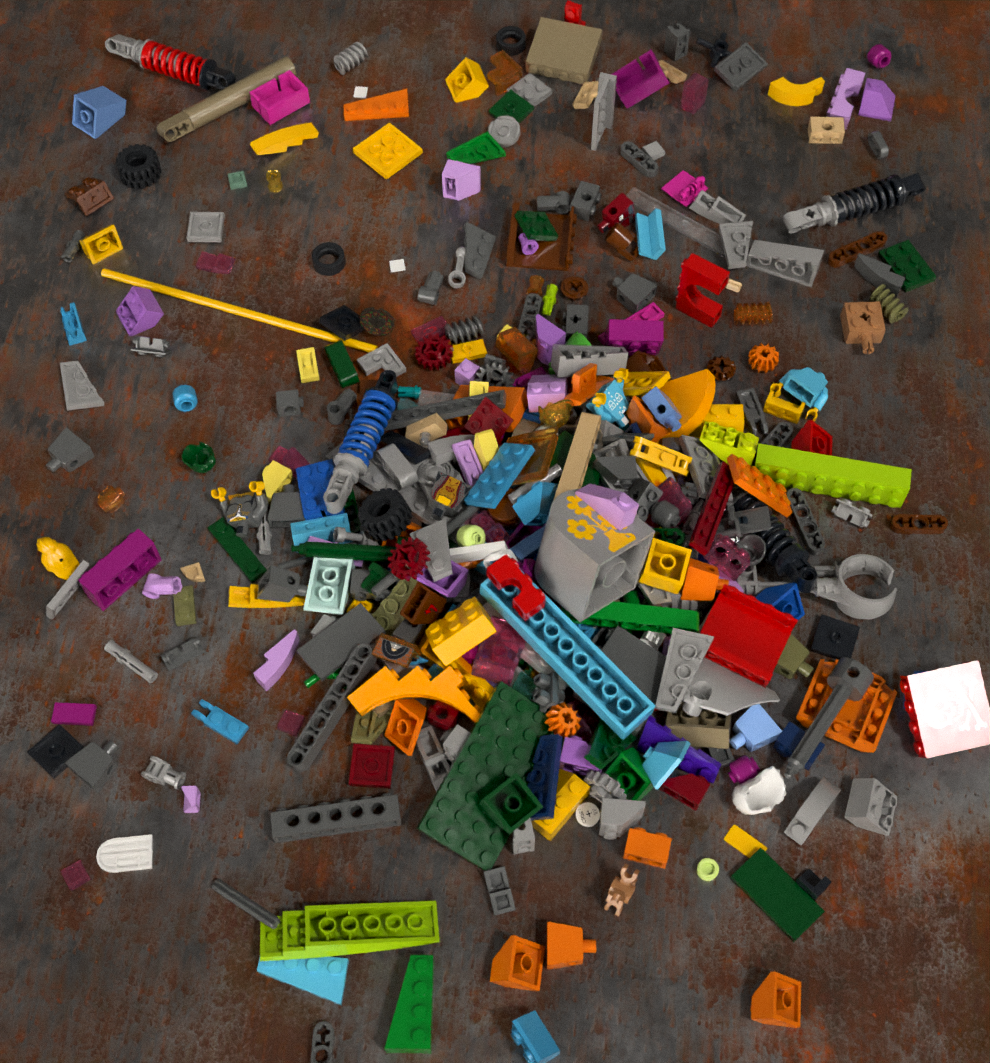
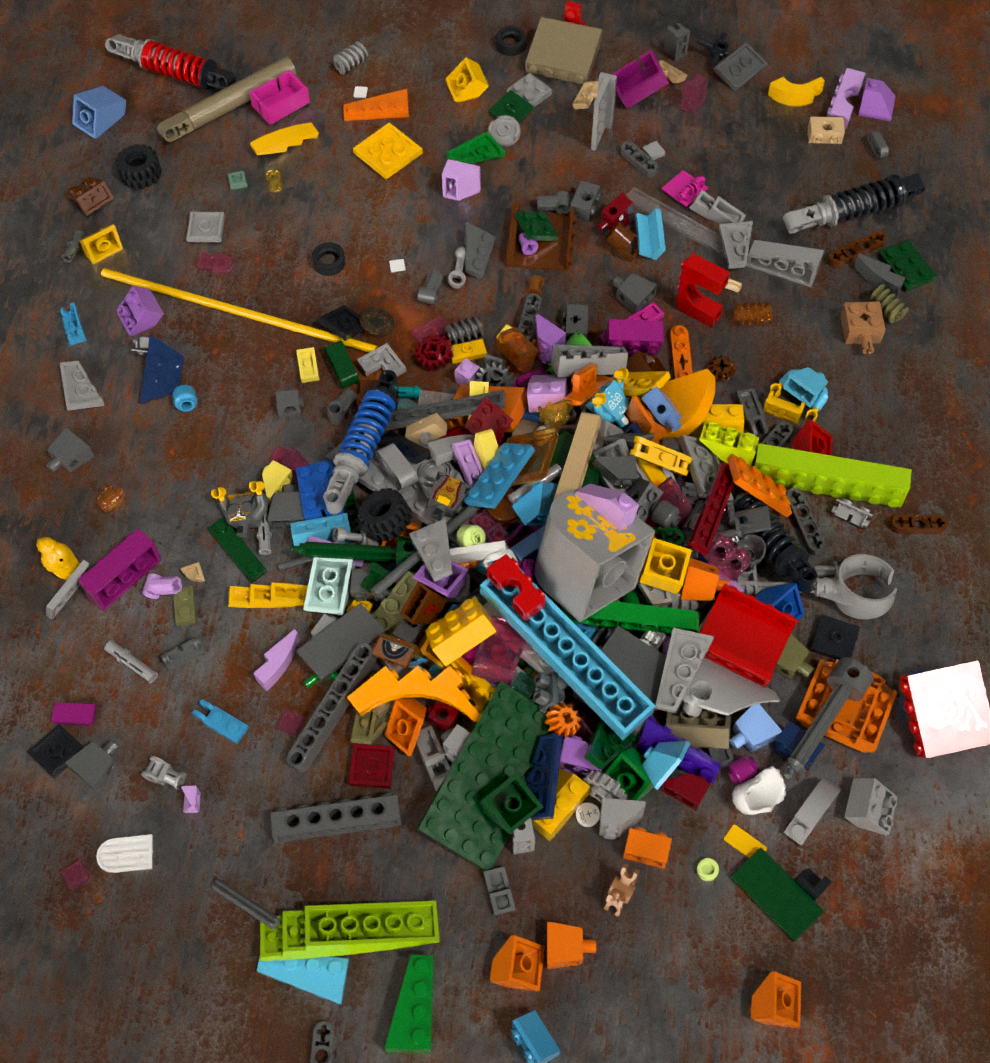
(161, 372): none -> dark blue wing
(199, 457): dark green hair -> none
(280, 585): dark grey torso -> none
(409, 567): dark red gear -> none
(506, 72): clear orange panel -> none
(549, 299): lime axle -> none
(576, 282): reddish brown gear -> none
(680, 349): none -> orange piece
(763, 358): orange gear -> none
(879, 56): magenta head -> none

